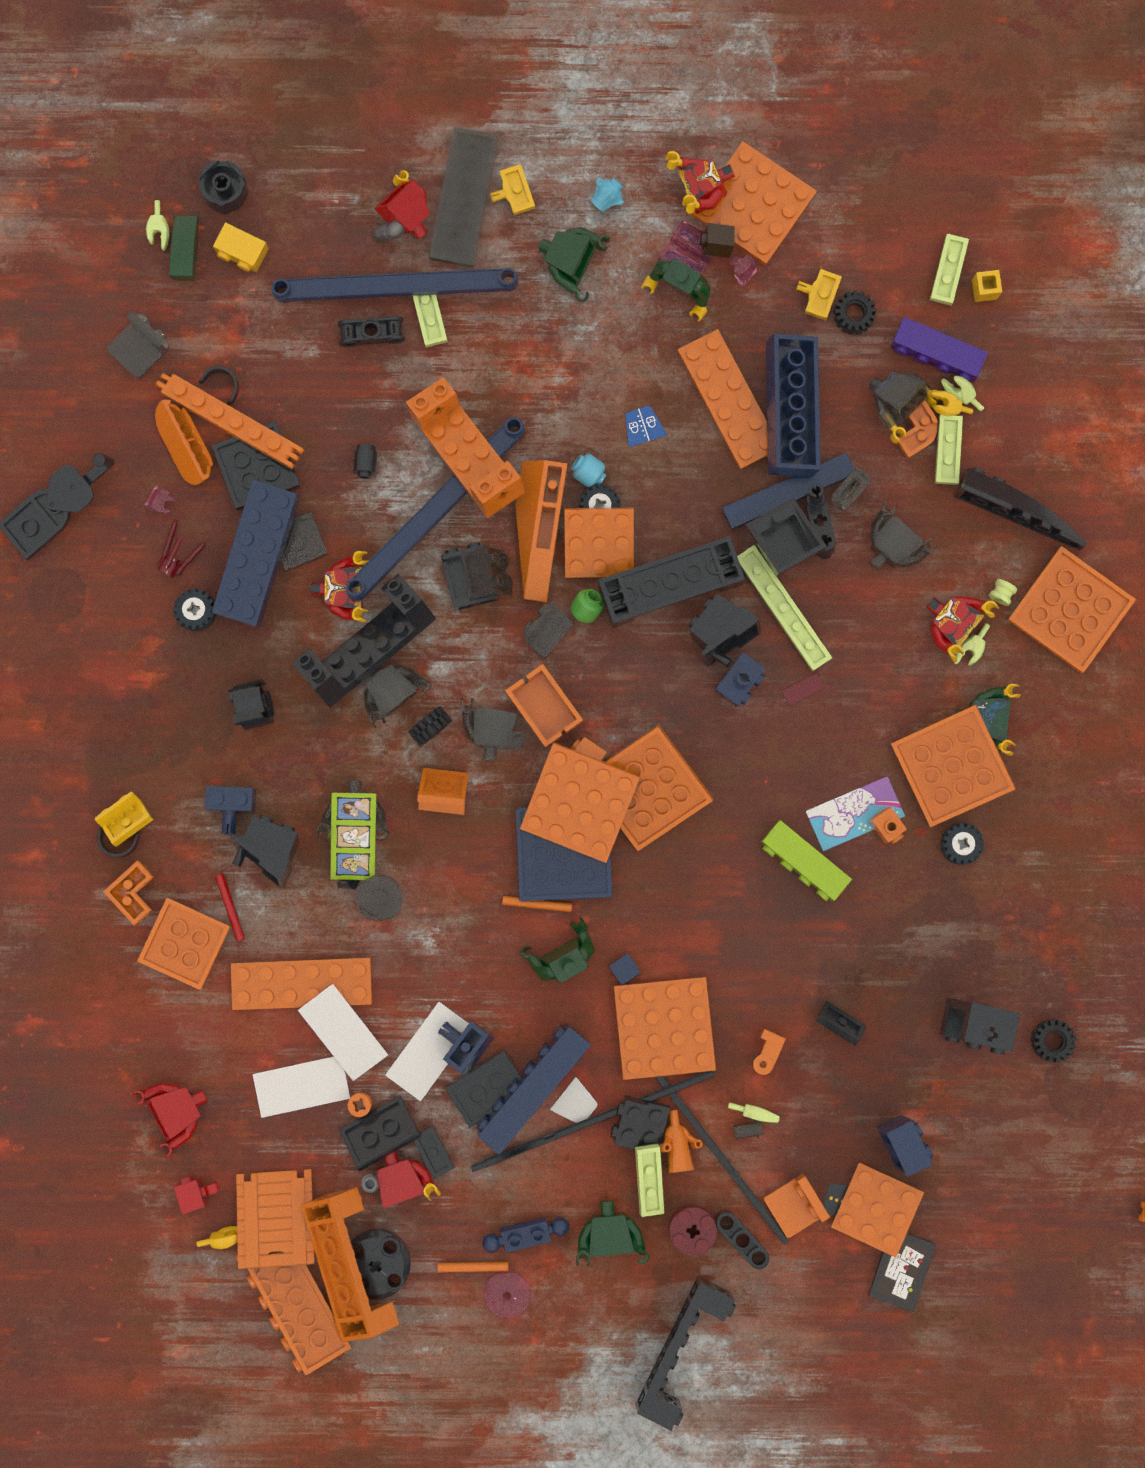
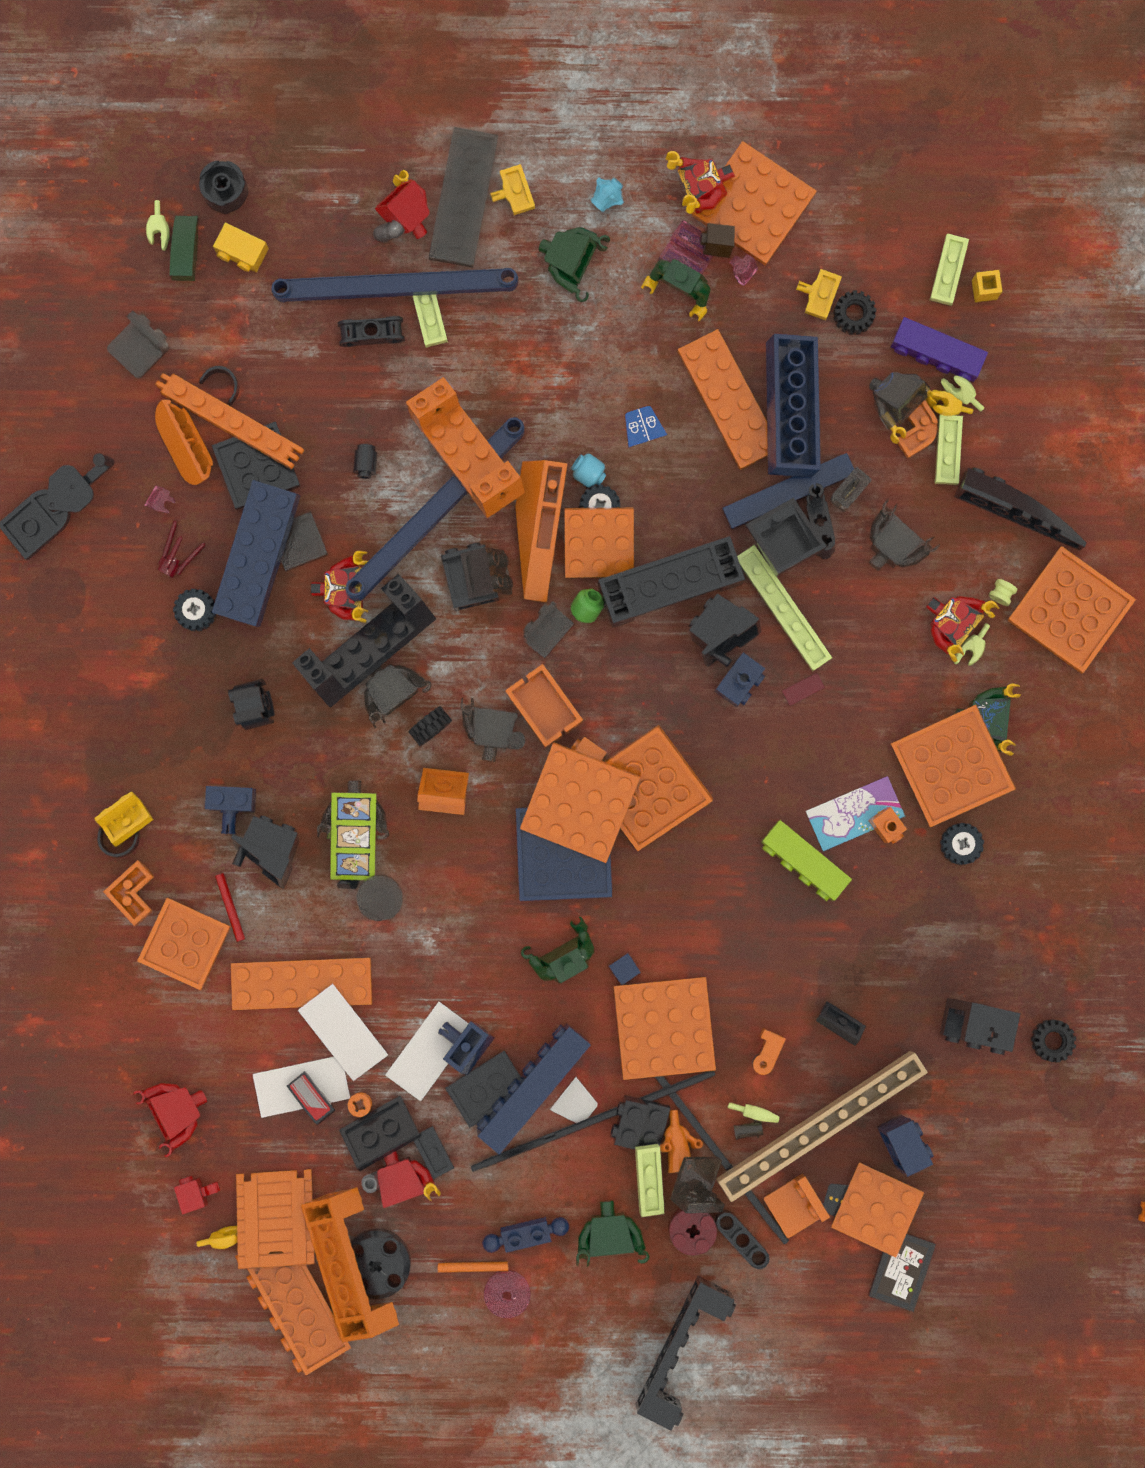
(311, 1098): none -> slope
(537, 904): orange bar -> none
(695, 1185): none -> clear smoke bracket
(821, 1125): none -> tan brick

